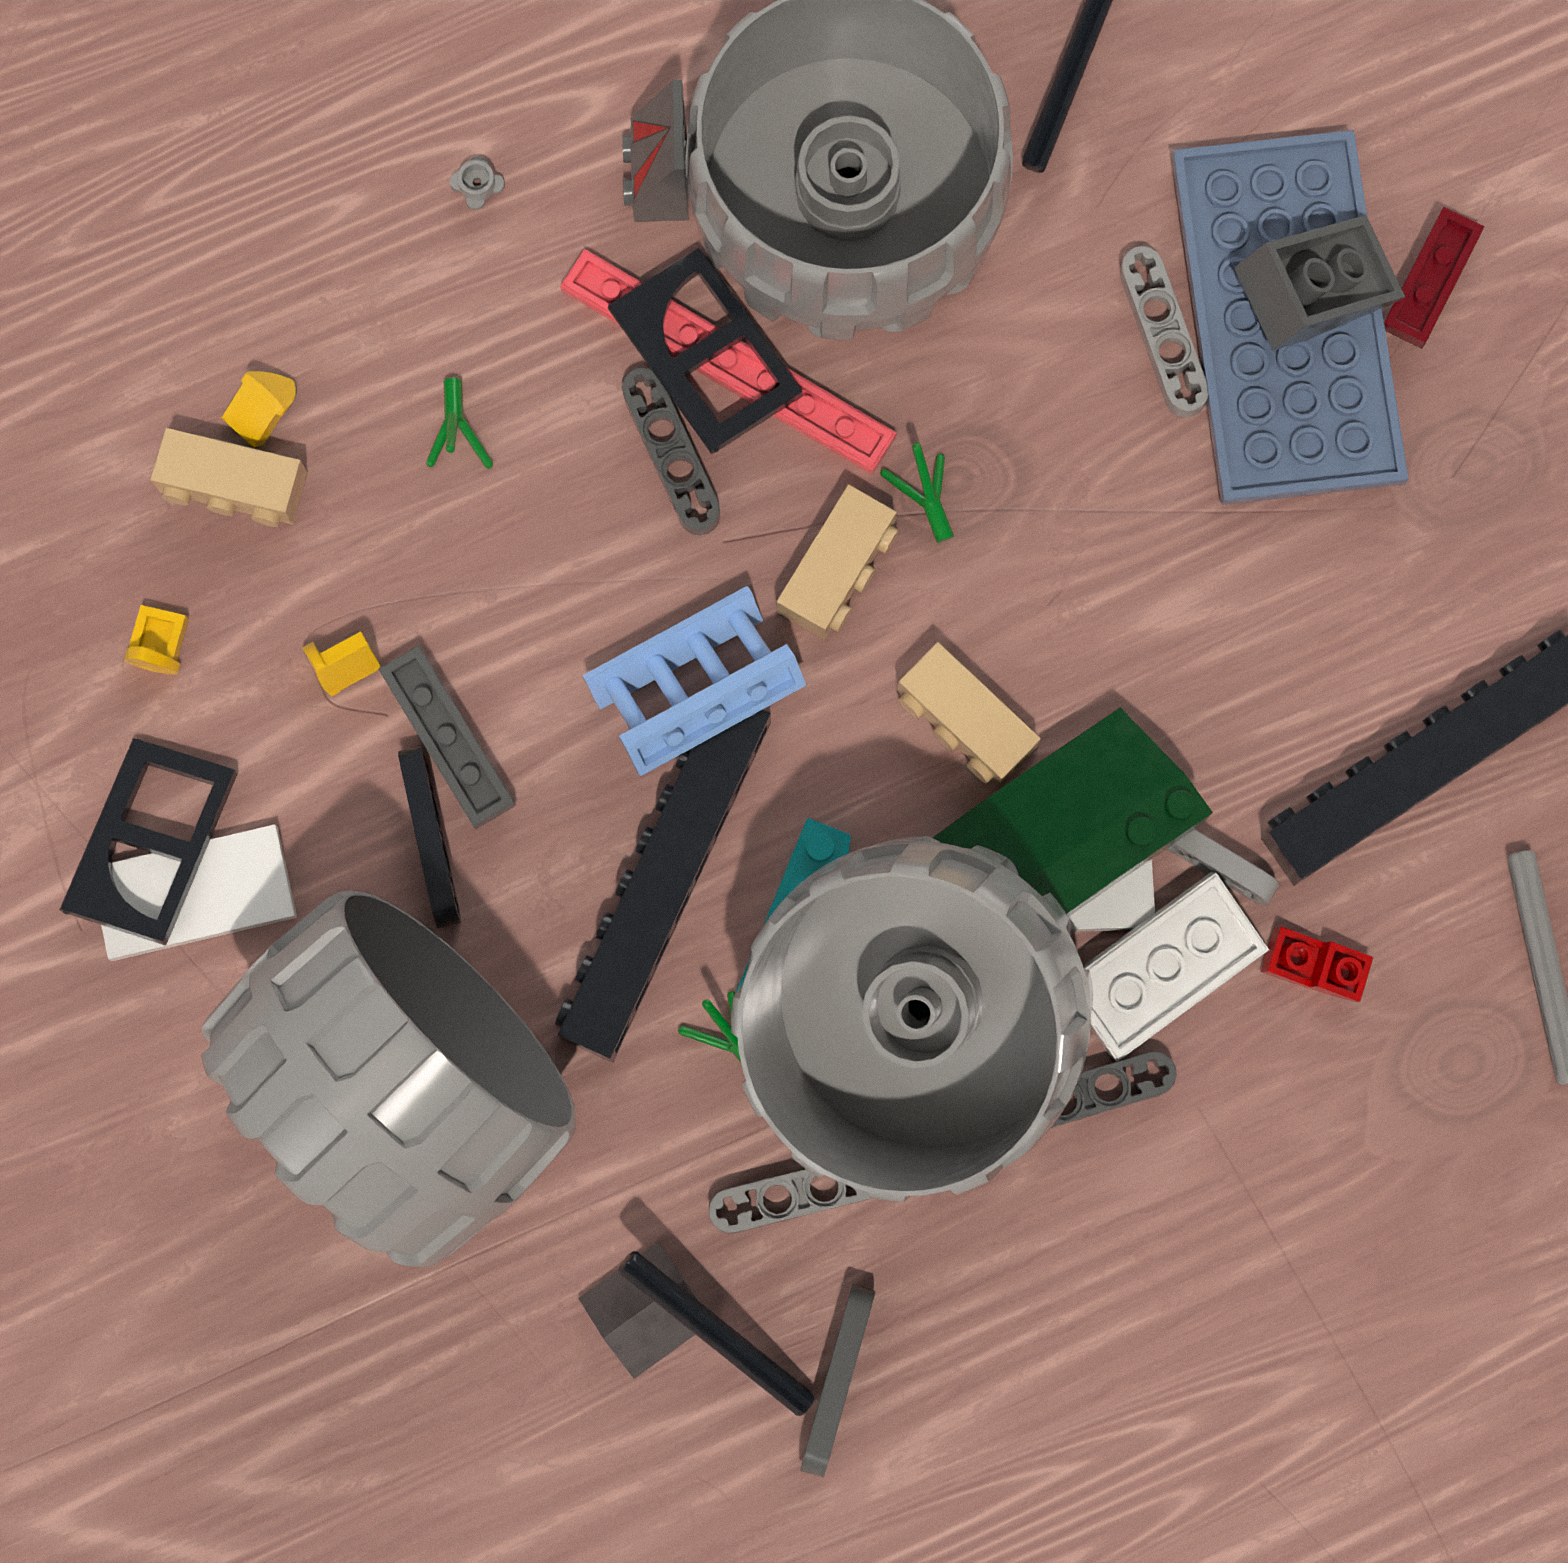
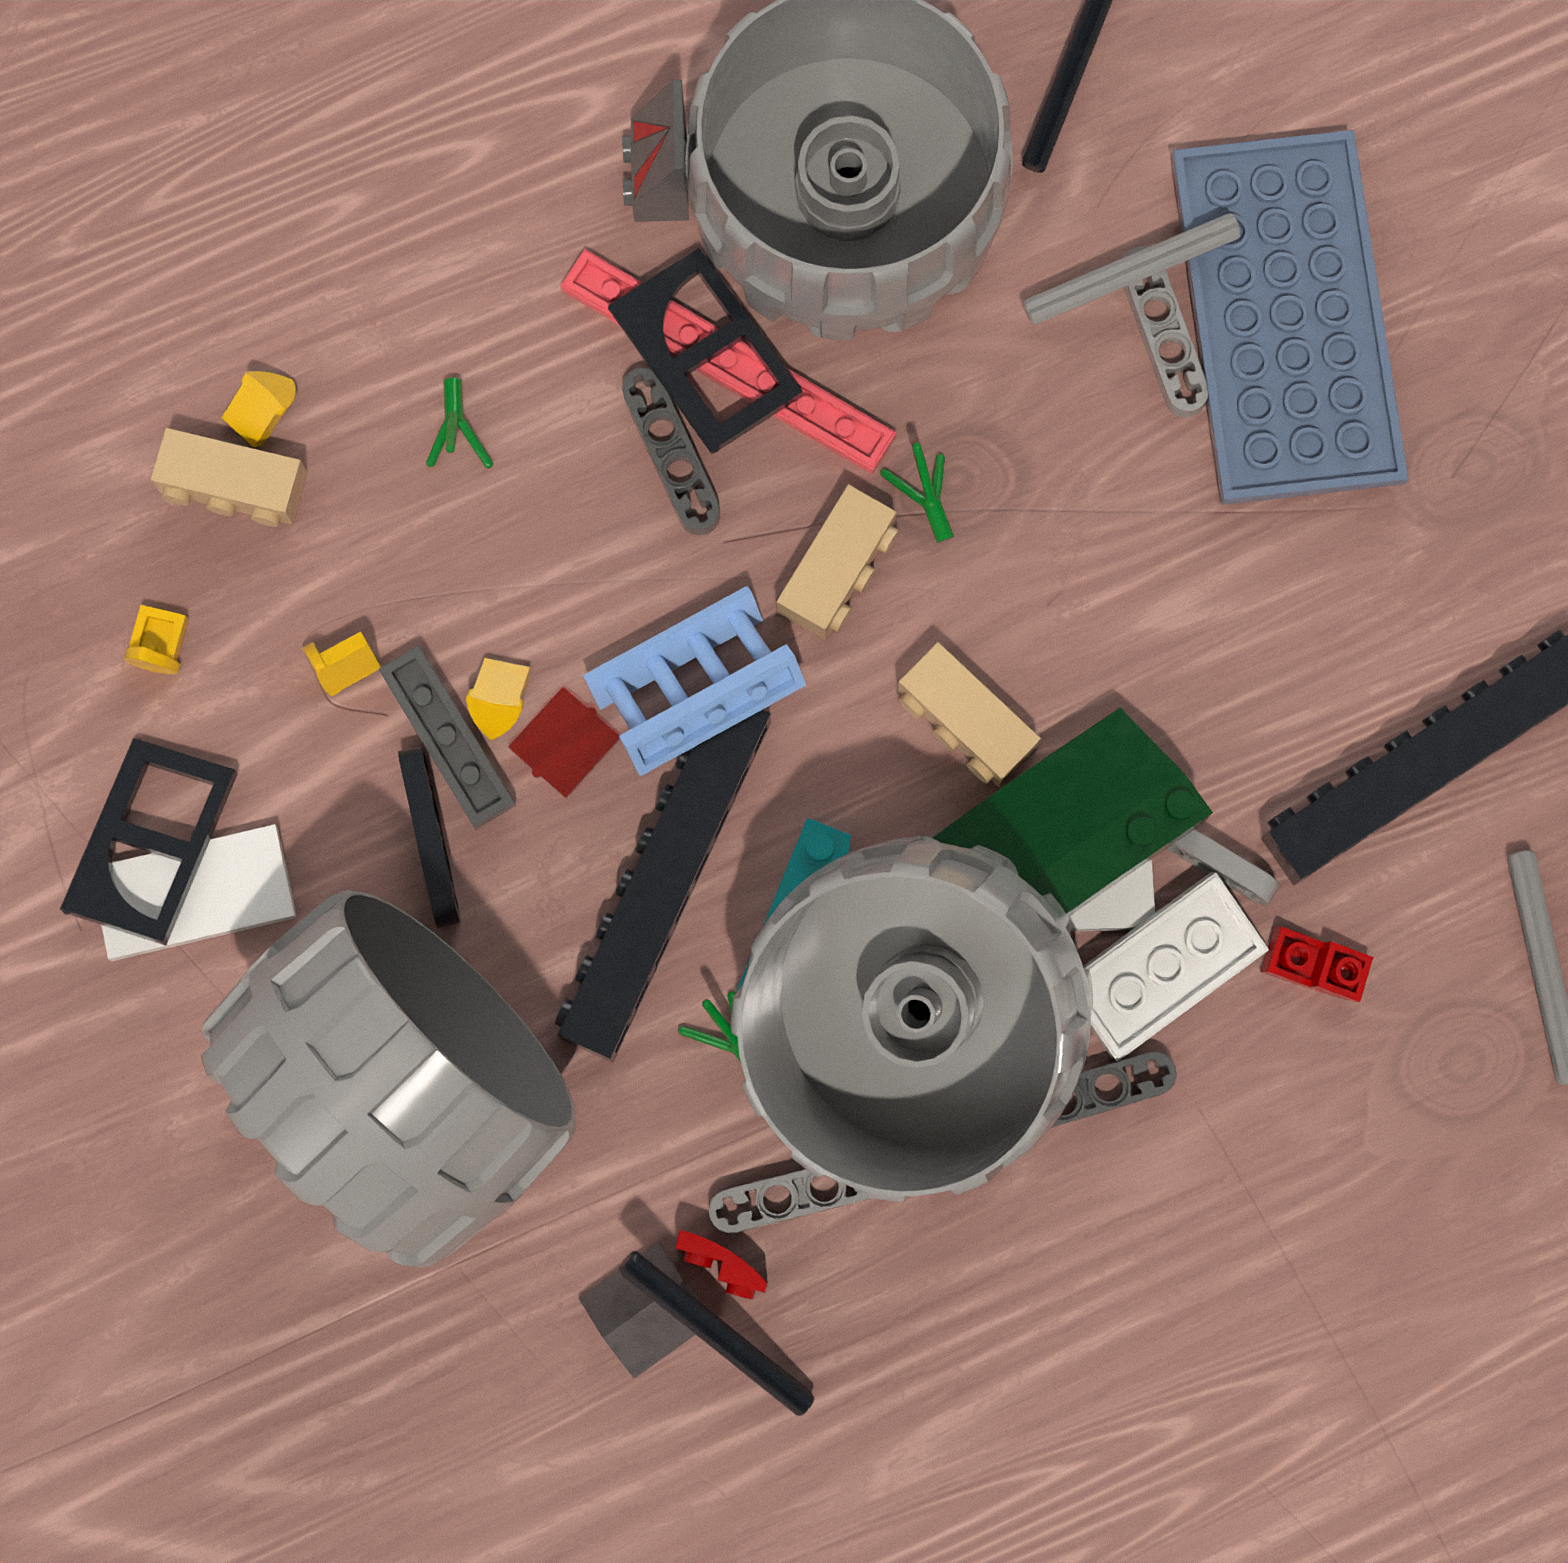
(474, 170): light grey plate -> none
(497, 696): none -> yellow tile
(564, 742): none -> clear red piece
(739, 1276): none -> red slope
(837, 1380): dark grey beam -> none
(1132, 268): none -> light grey axle
(1318, 281): dark grey slope -> none
(1433, 277): dark red plate -> none

